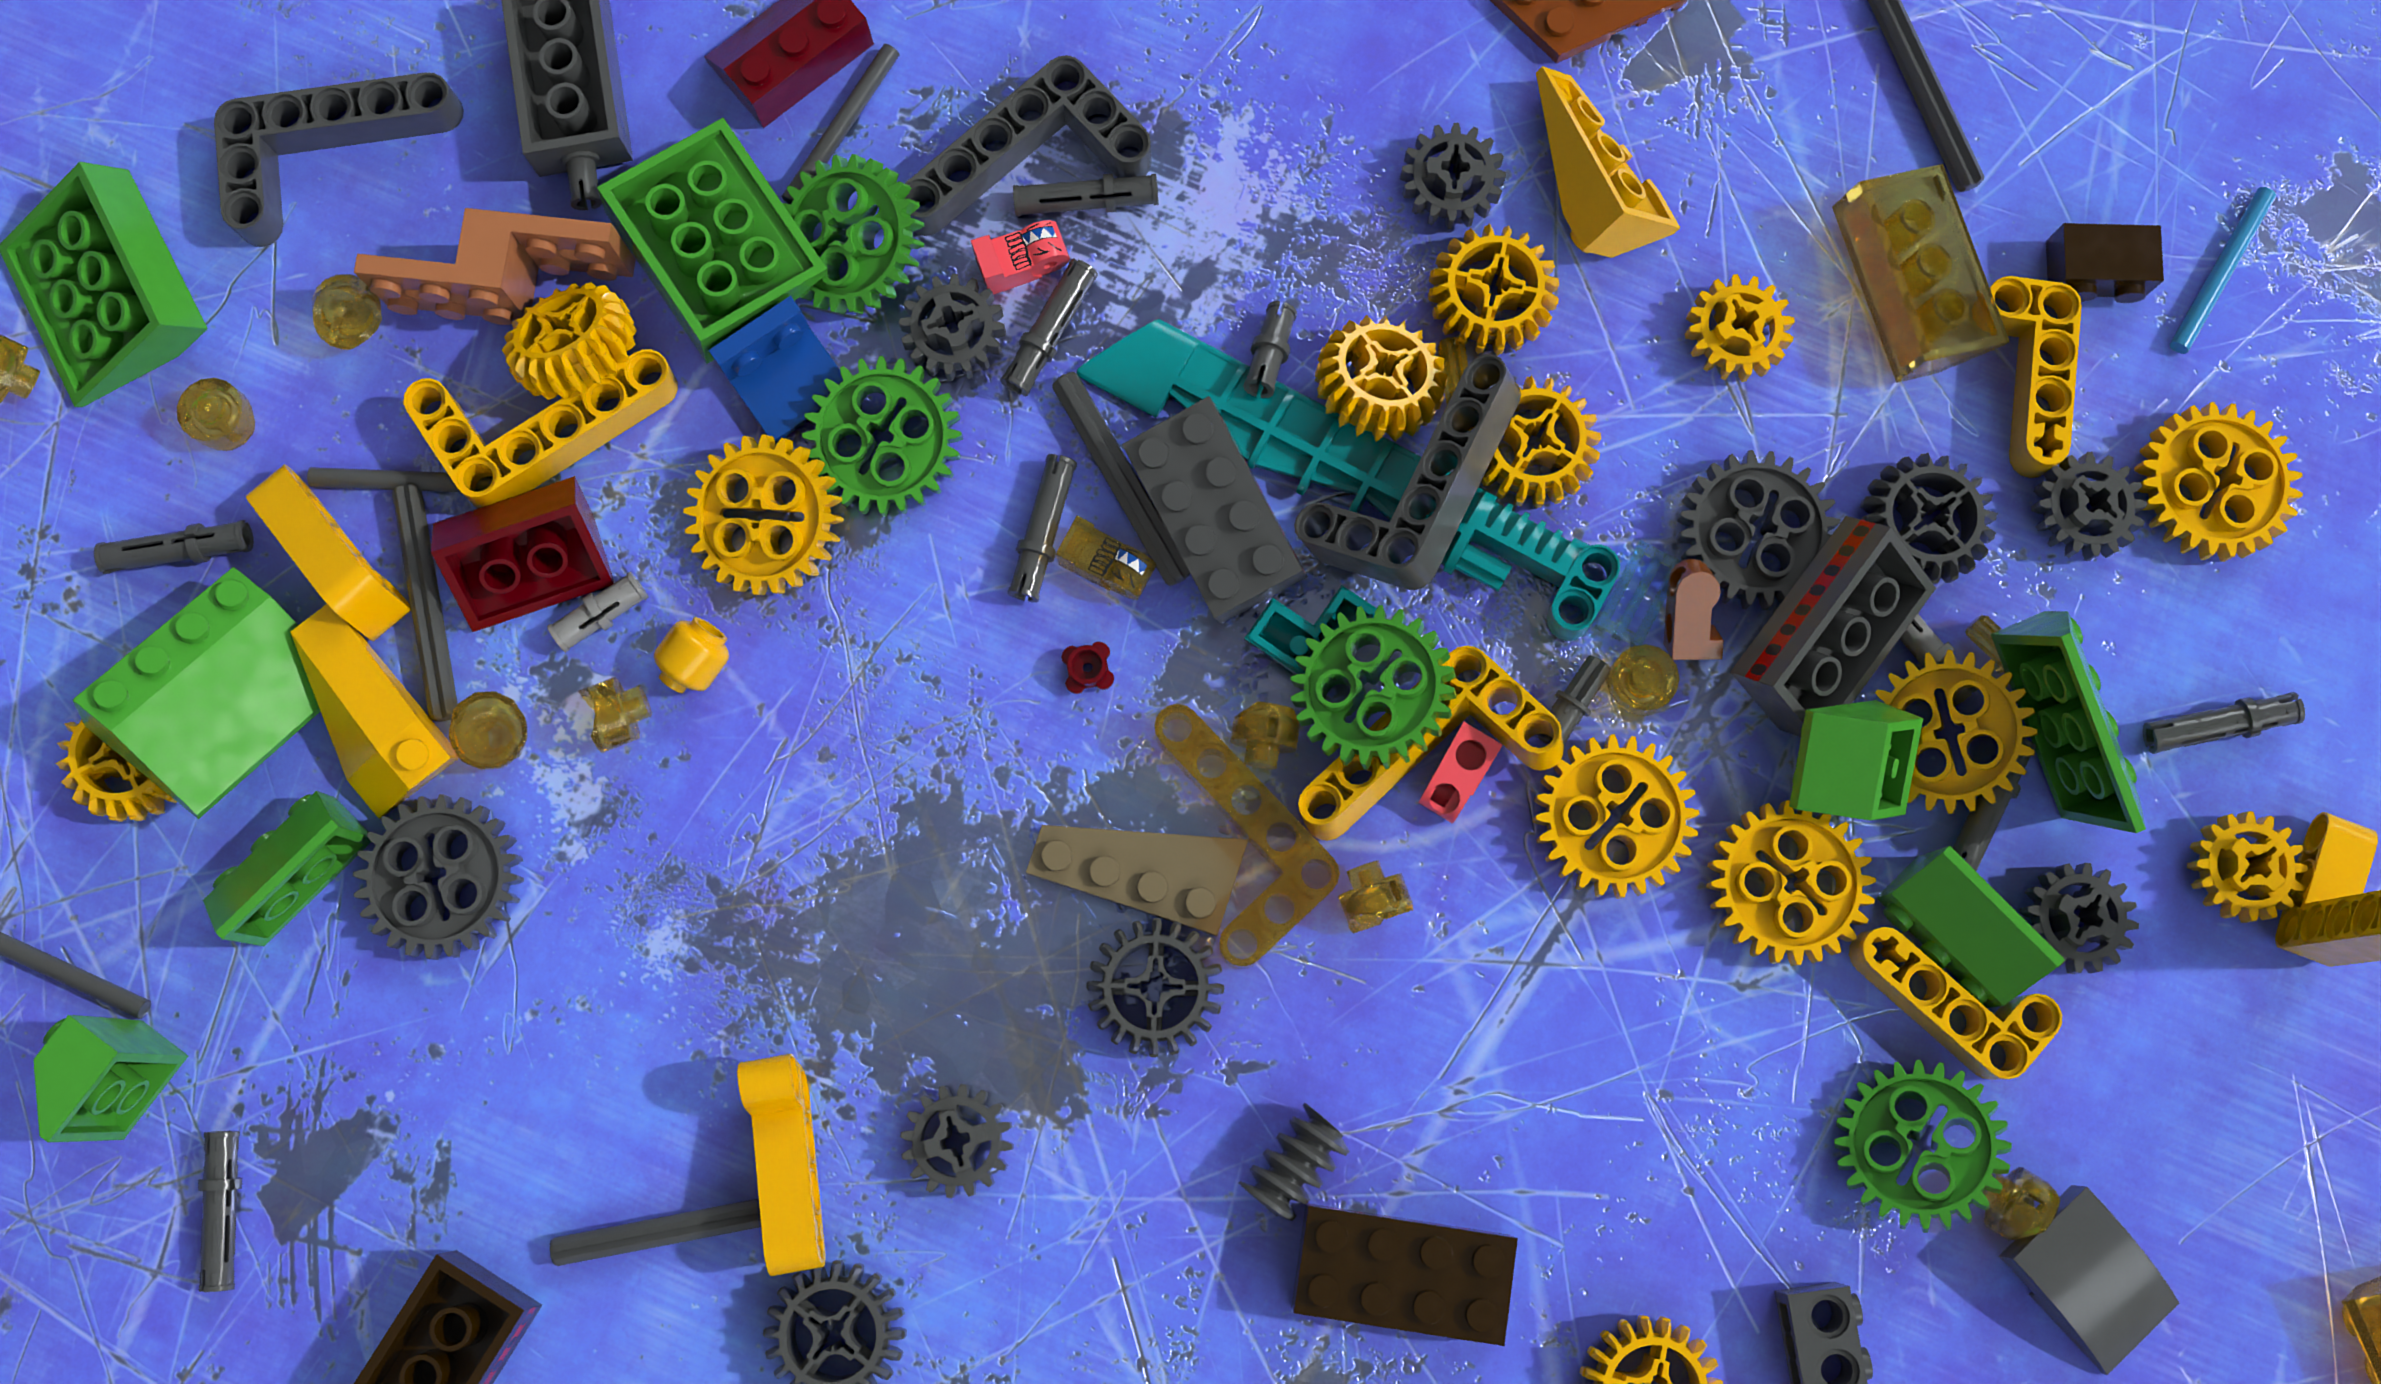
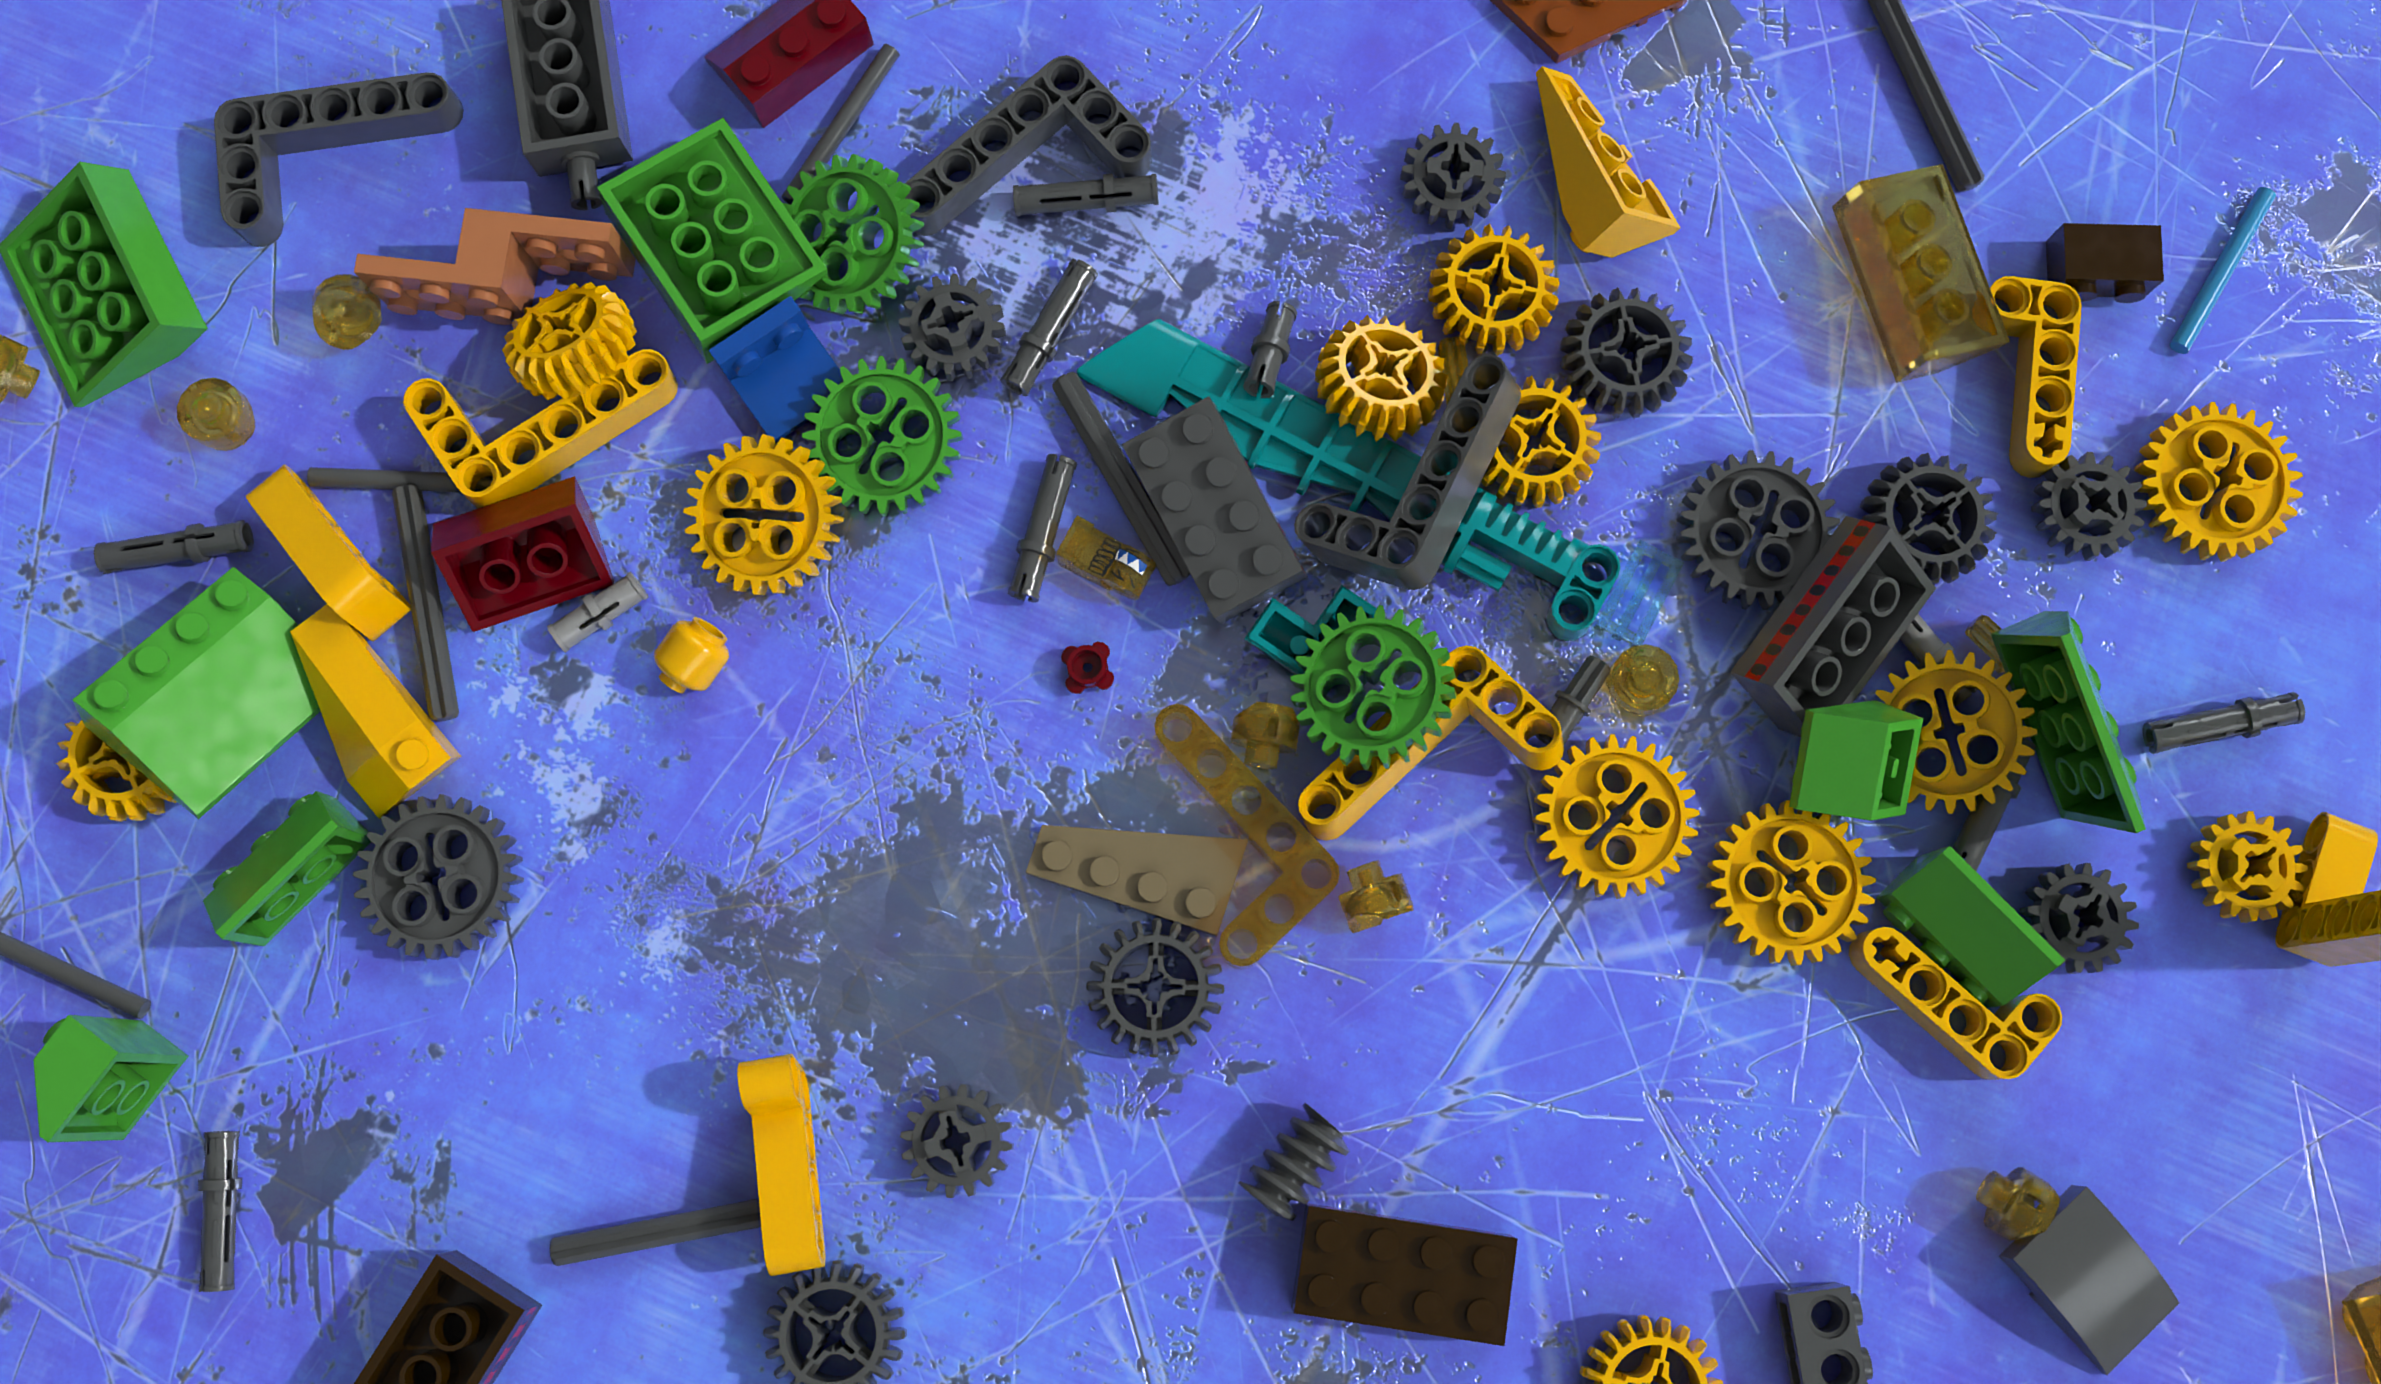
(488, 730): clear yellow hair -> none
(615, 713): clear yellow piece -> none
(1020, 255): coral leg -> none
(1459, 772): coral leg -> none
(1661, 343): none -> dark grey gear
(1688, 614): leg -> none
(1739, 348): yellow gear -> none
(1966, 1168): bright green gear -> none

